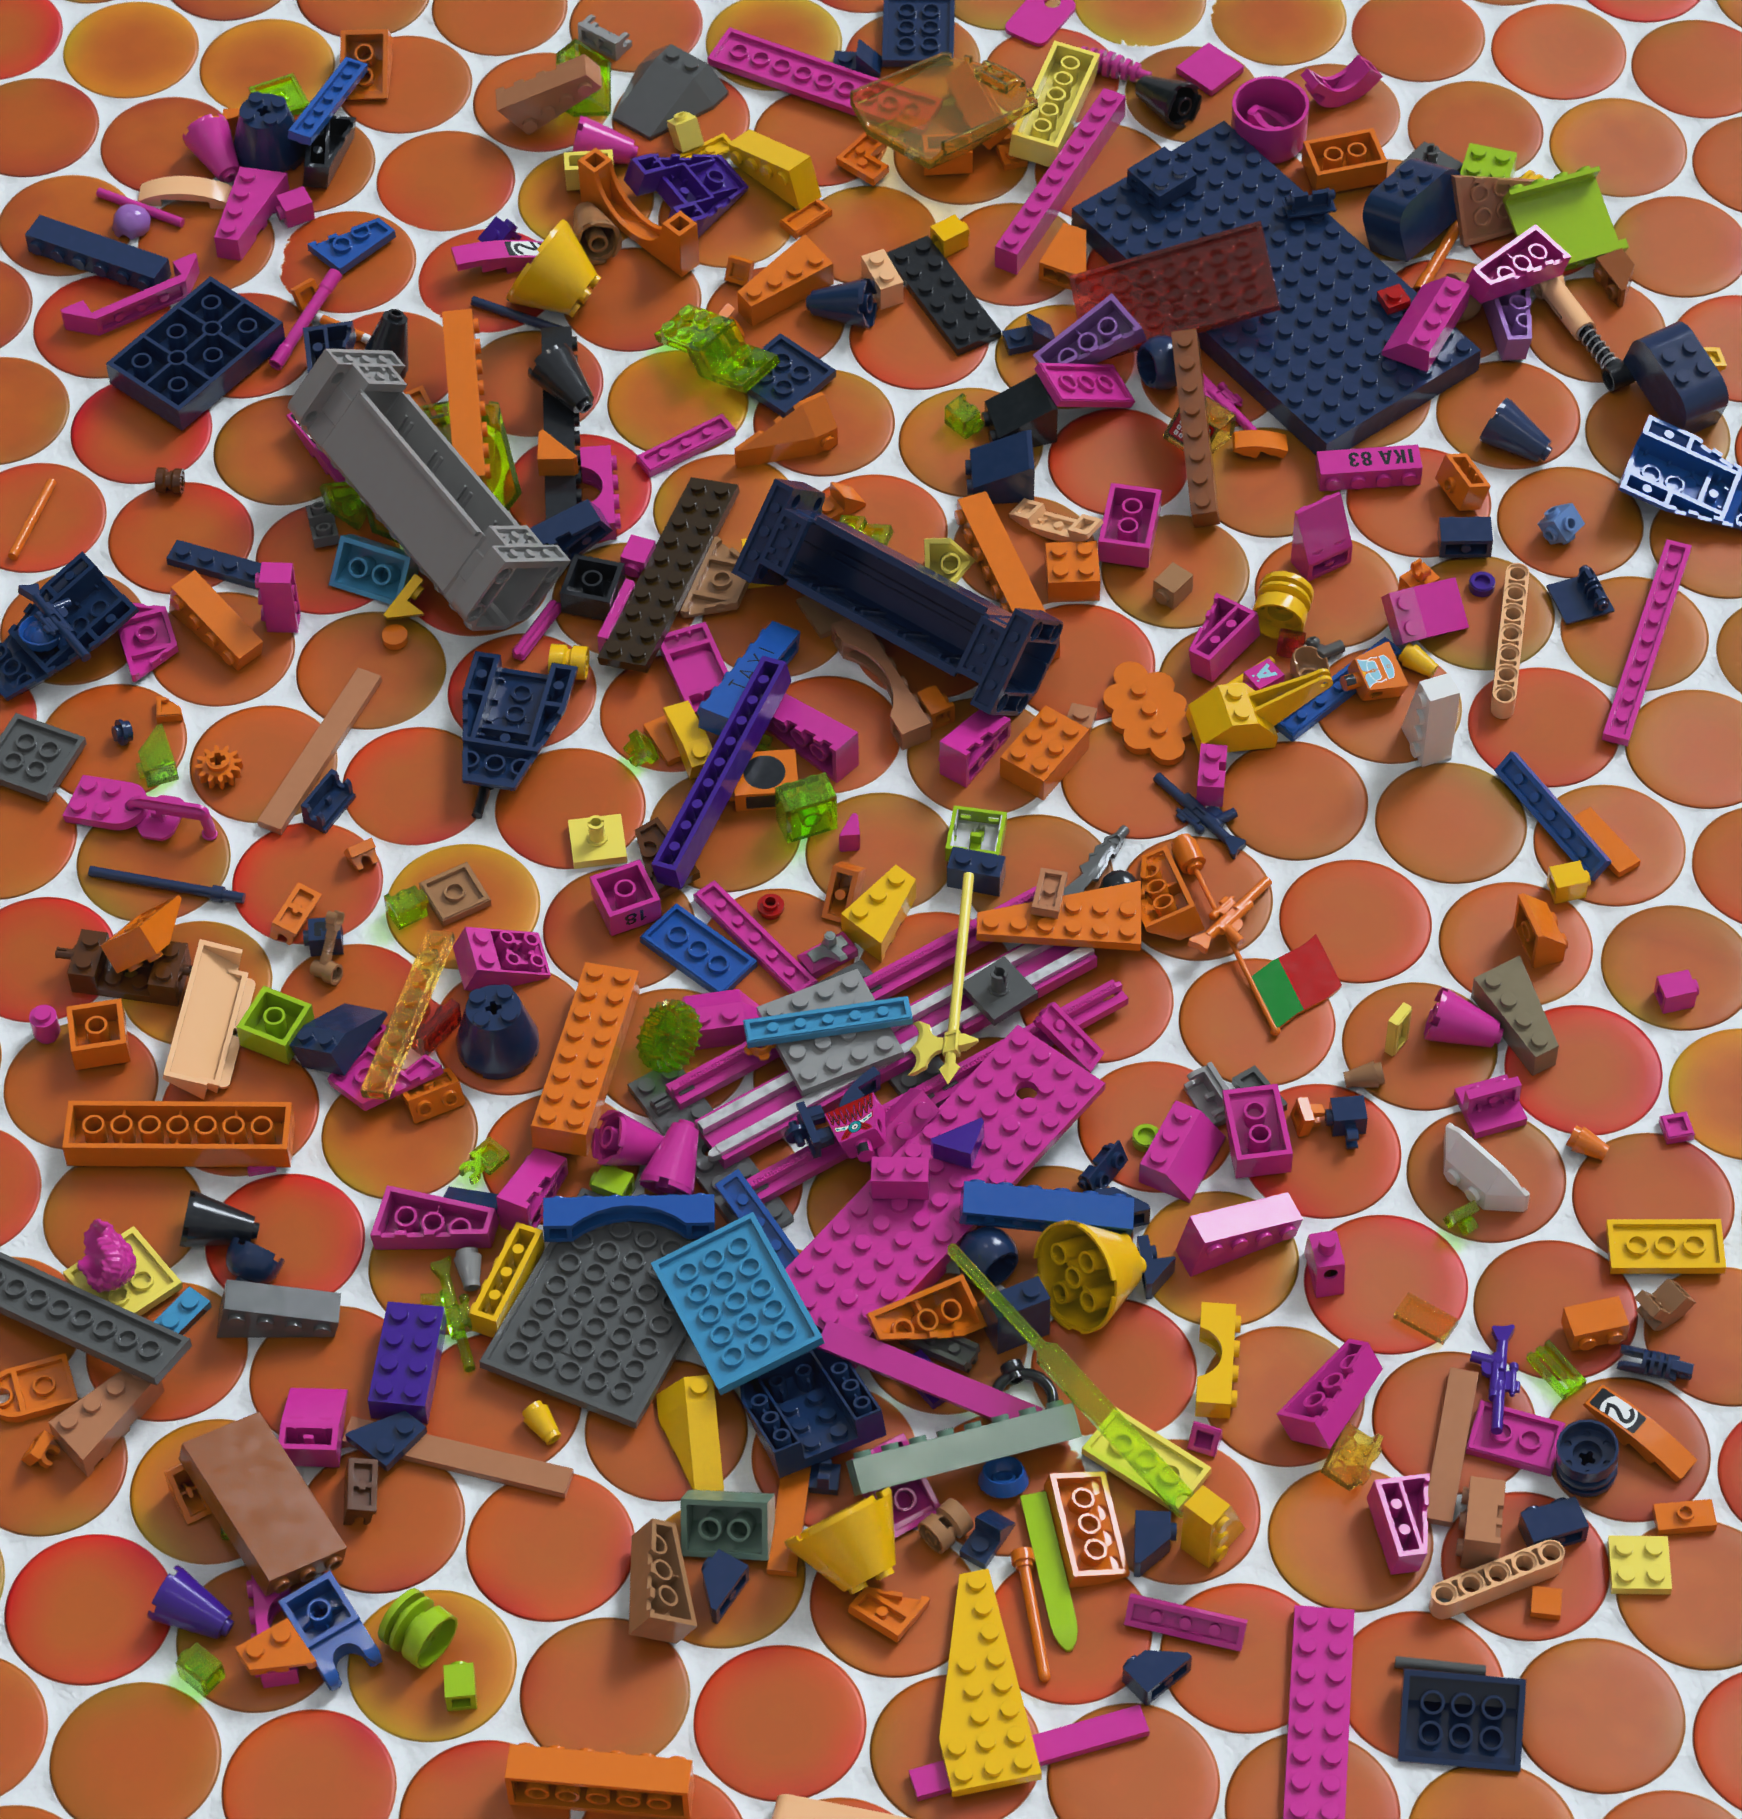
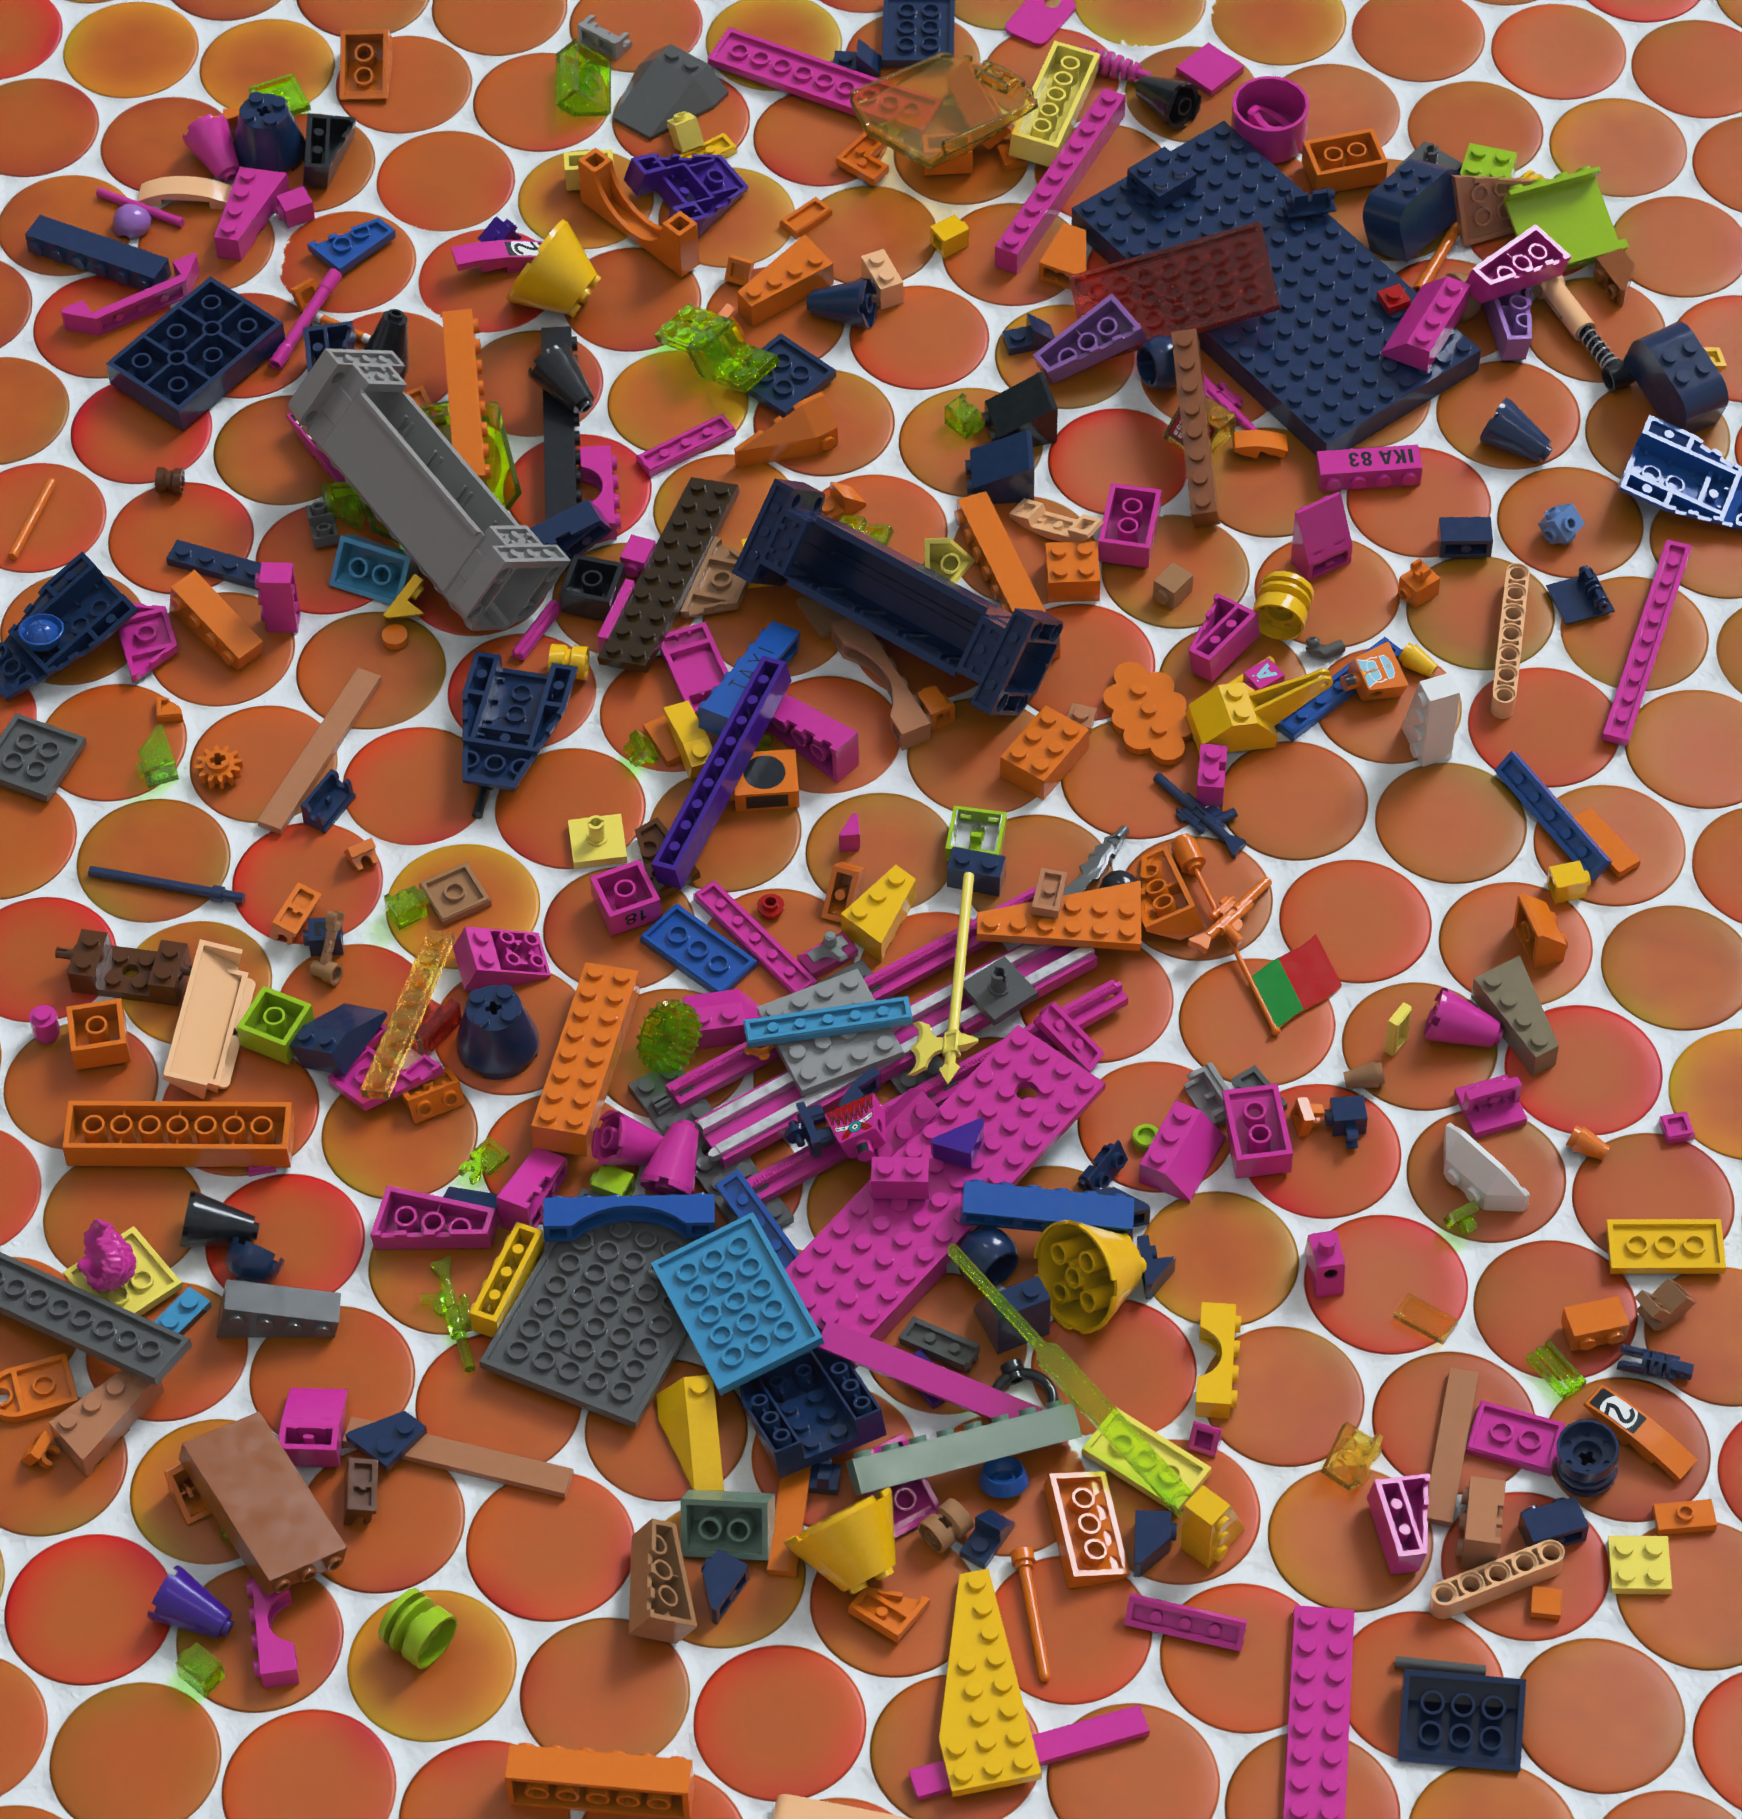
(55, 618): dark blue piece -> none
(122, 732): dark blue plate -> none
(125, 804): dark pink plate -> none
(143, 937): orange slope -> none
(275, 1650): orange wing -> none
(327, 101): blue plate -> none
(335, 1633): blue brick -> none
(407, 1360): dark purple brick -> none
(460, 1686): lime brick -> none
(469, 1267): light grey cone -> none
(511, 313): dark blue bar -> none
(541, 1422): yellow cone -> none
(549, 94): nougat wedge -> none
(554, 457): orange slope -> none
(595, 135): dark pink cone -> none
(596, 233): medium nougat cone -> none
(776, 167): yellow wedge -> none
(806, 807): clear neon green brick -> none
(936, 1312): orange wedge -> none
(943, 296): black plate -> none
(972, 746): dark pink wedge -> none
(1050, 1569): lime piece -> none
(1084, 385): dark pink tile -> none
(1154, 1672): dark blue slope -> none
(1236, 1232): dark pink wedge -> none
(1289, 641): clear red plate -> none
(1306, 660): medium nougat hair -> none
(1331, 1395): dark pink wedge -> none
(1344, 86): dark pink arch -> none
(1424, 611): dark pink slope -> none
(1462, 482): orange brick -> none
(1482, 584): dark purple tile -> none
(1501, 1381): dark purple piece -> none
(1676, 991): dark pink brick -> none

